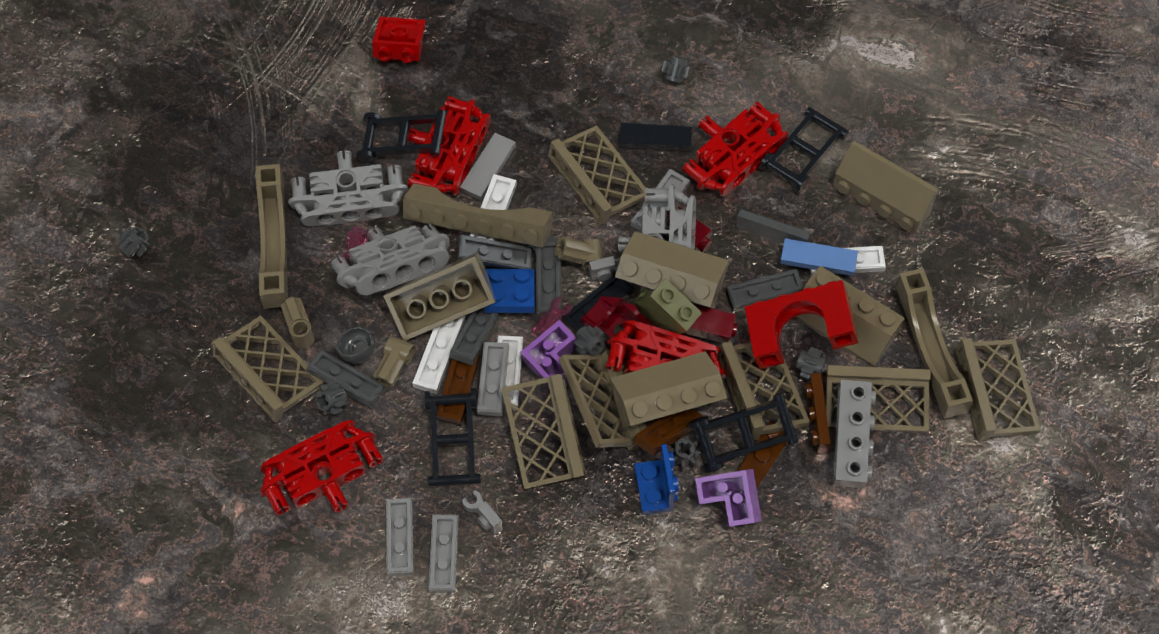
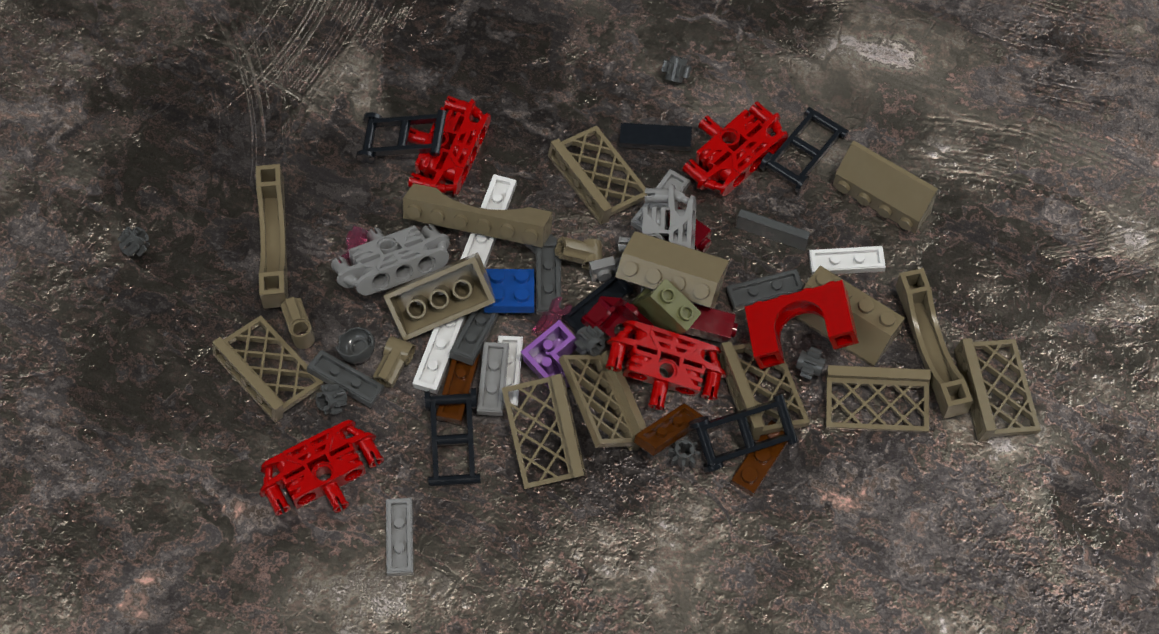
(339, 203): light grey piece -> none
(398, 39): red plate -> none
(443, 554): light grey tile -> none
(487, 517): light grey plate -> none
(488, 163): light grey tile -> none
(495, 253): dark grey tile -> none
(657, 483): blue bracket -> none
(667, 389): dark tan slope -> none
(738, 492): medium lavender brick -> none
(814, 255): medium blue tile -> none
(817, 413): reddish brown plate -> none
(852, 434): light grey brick -> none

